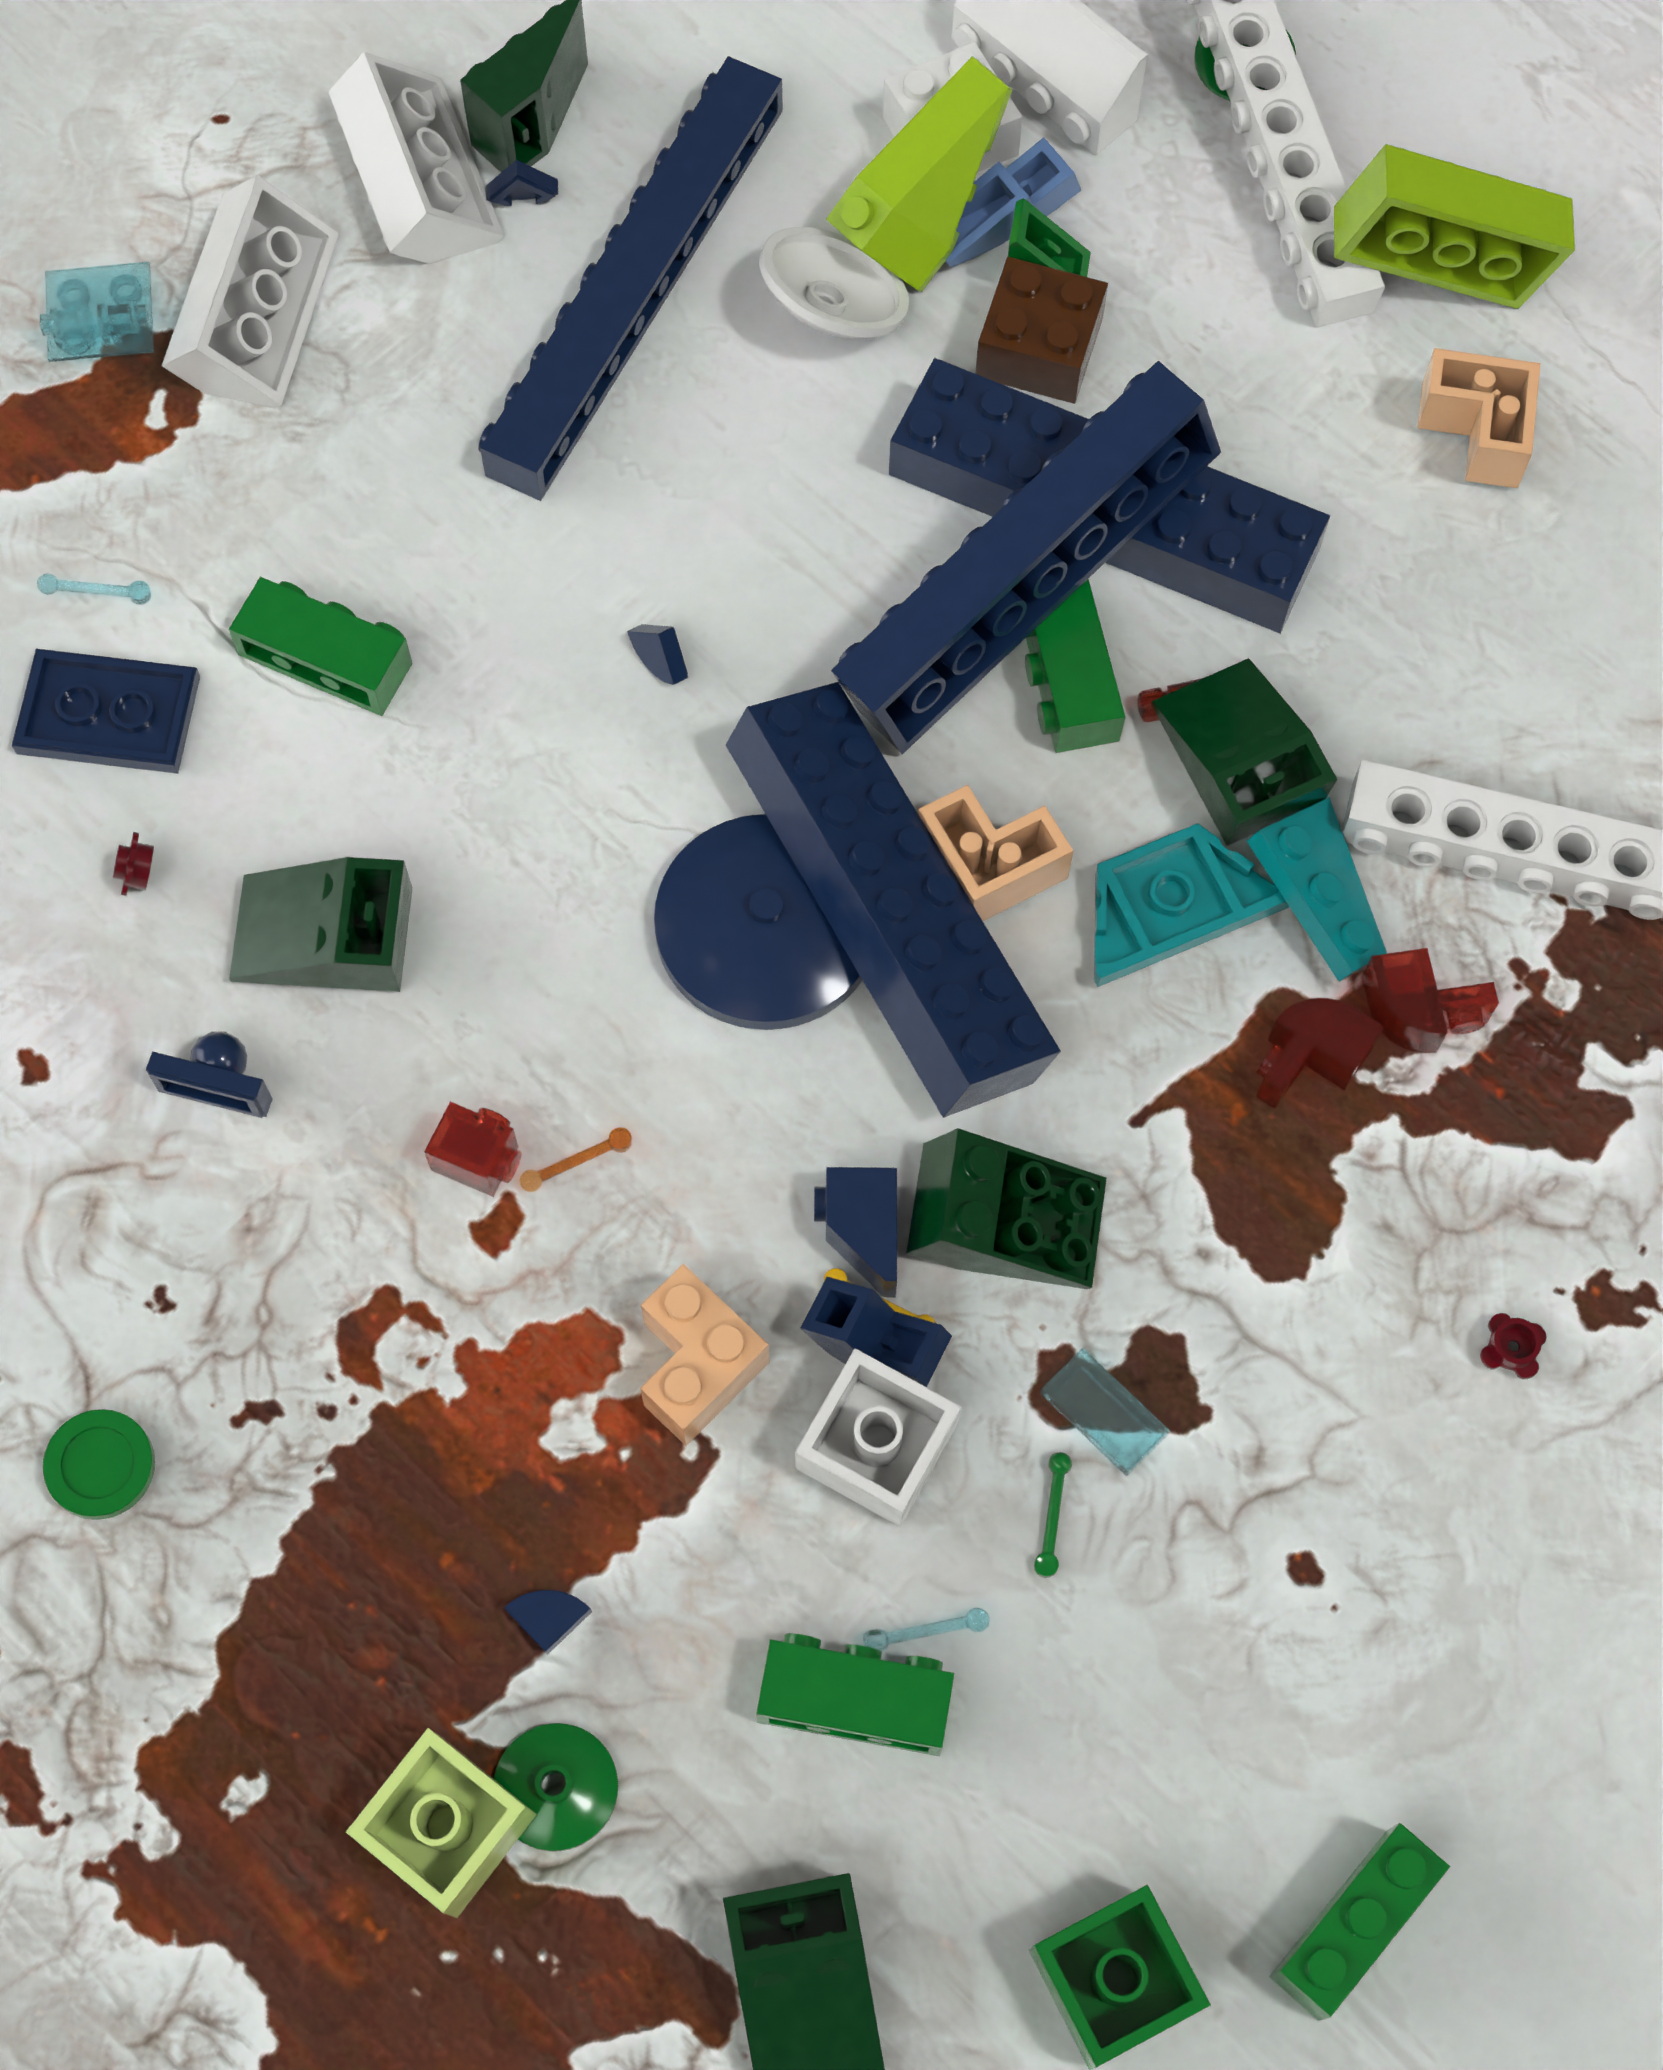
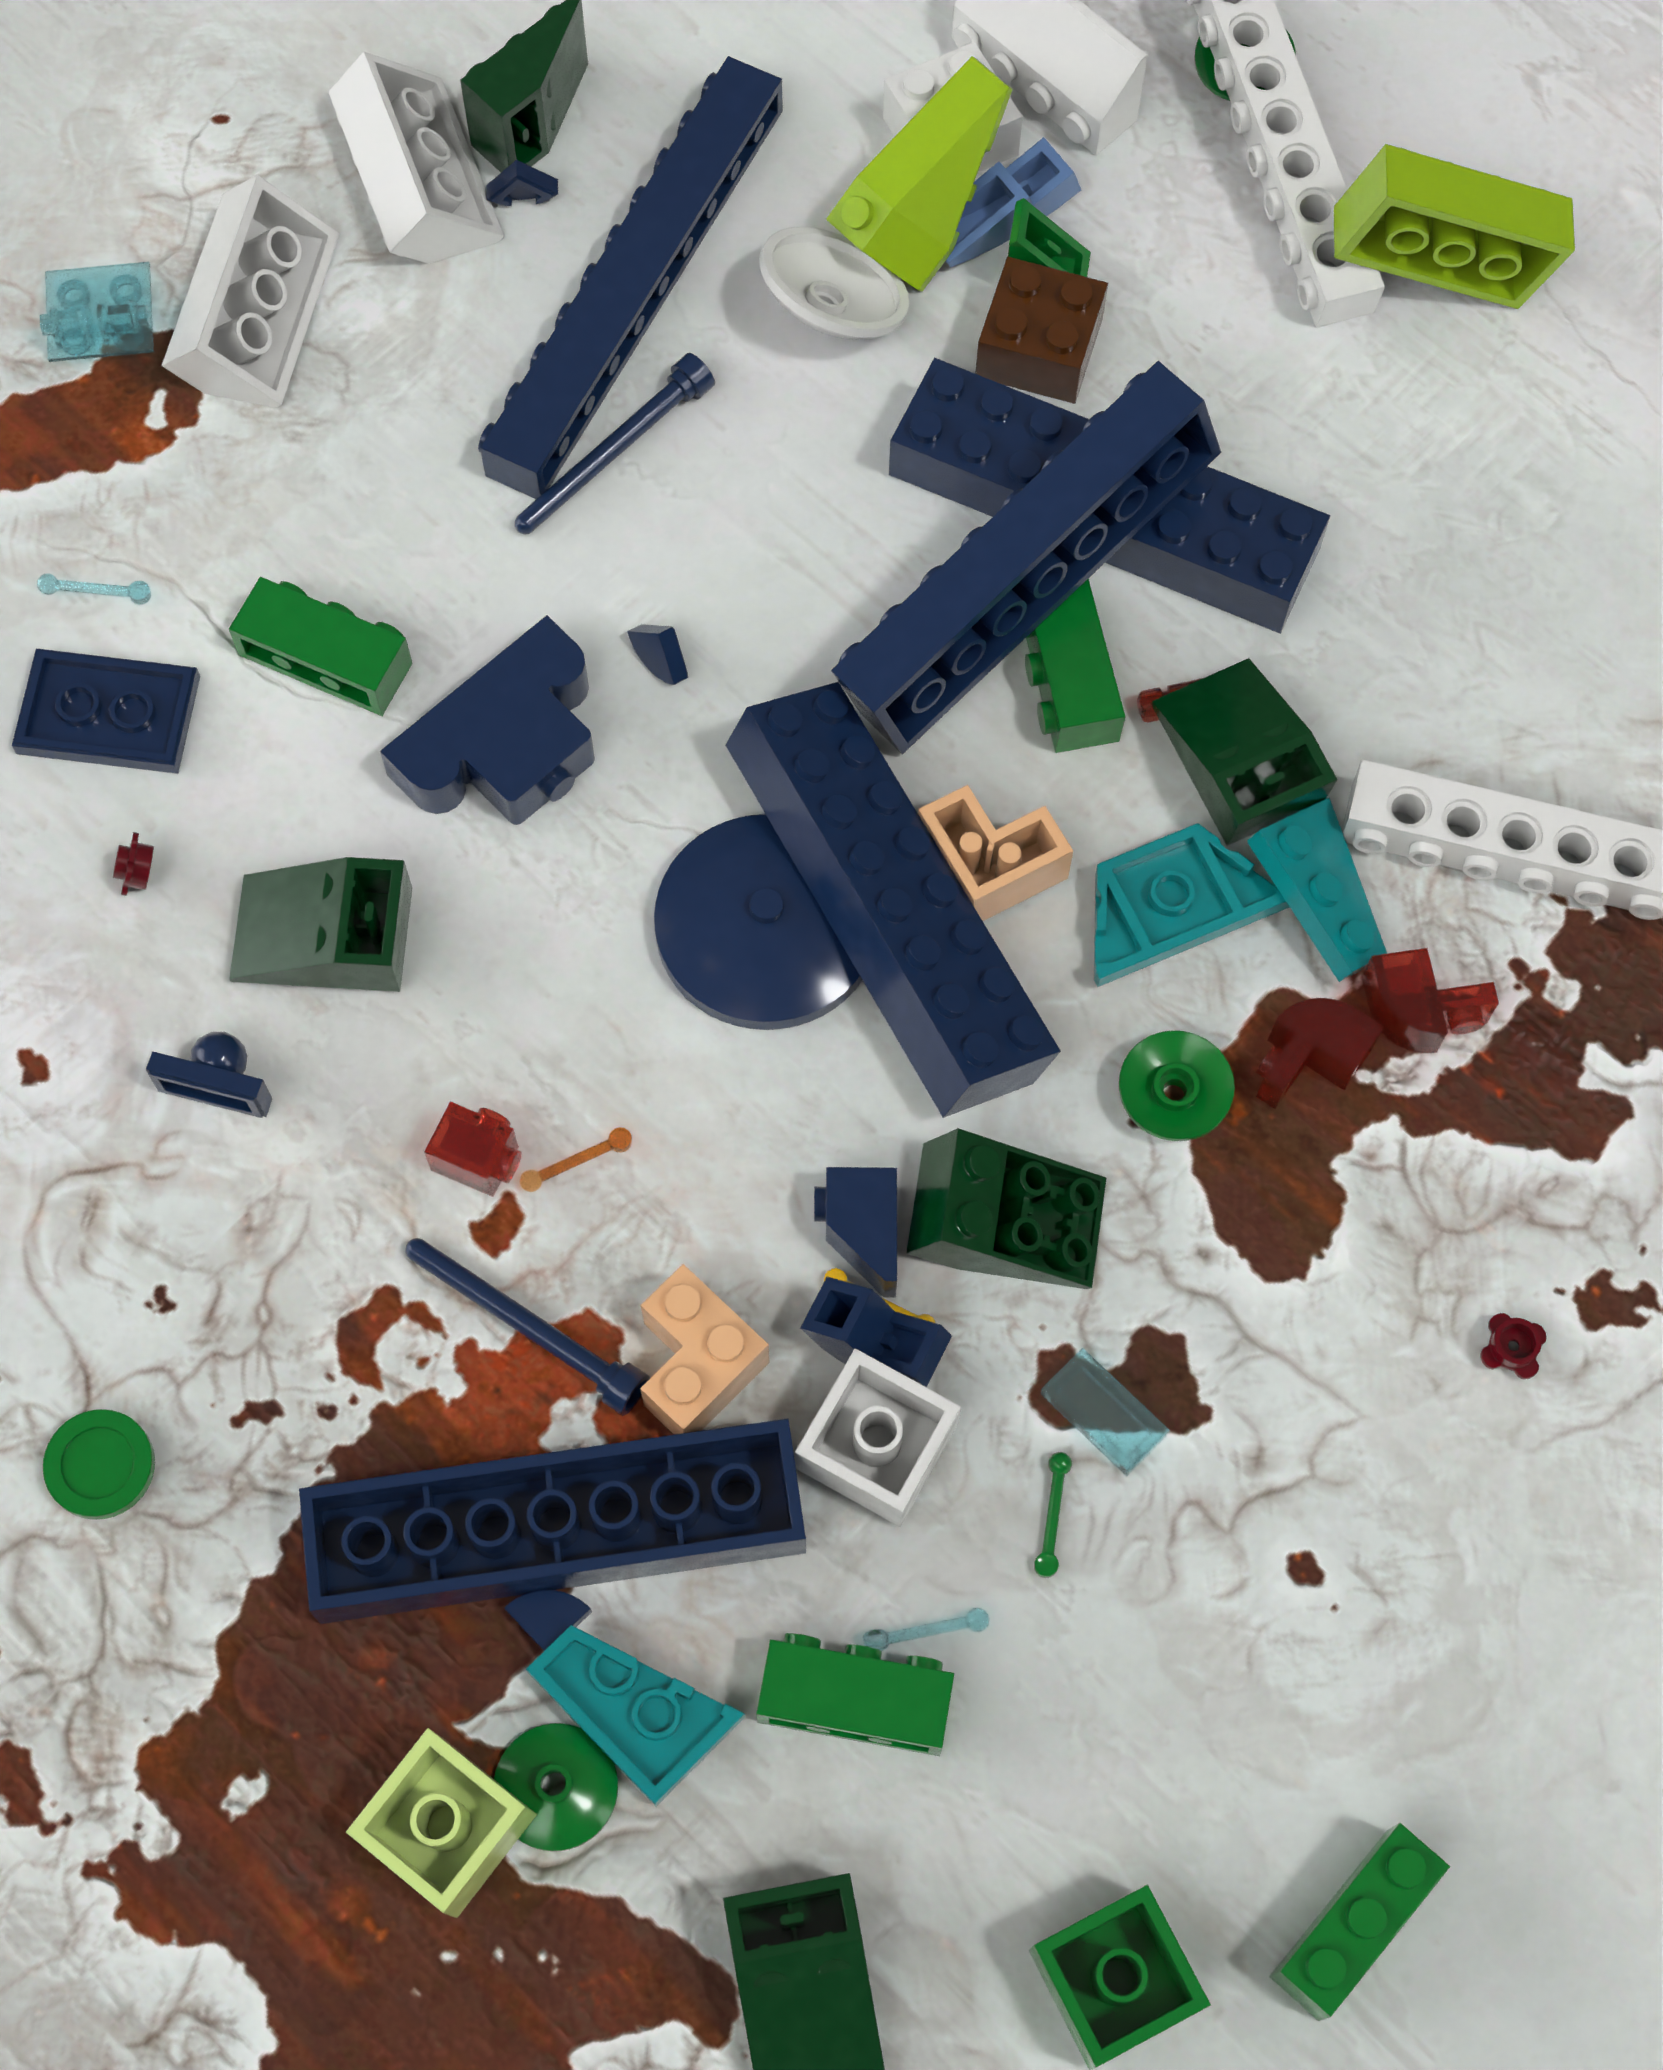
(502, 731): none -> dark blue brick
(551, 1521): none -> dark blue brick
(614, 1381): none -> dark blue piece
(634, 1714): none -> teal wing
(688, 380): none -> dark blue piece
(1180, 1061): none -> green dish
(1490, 403): light nougat brick -> none

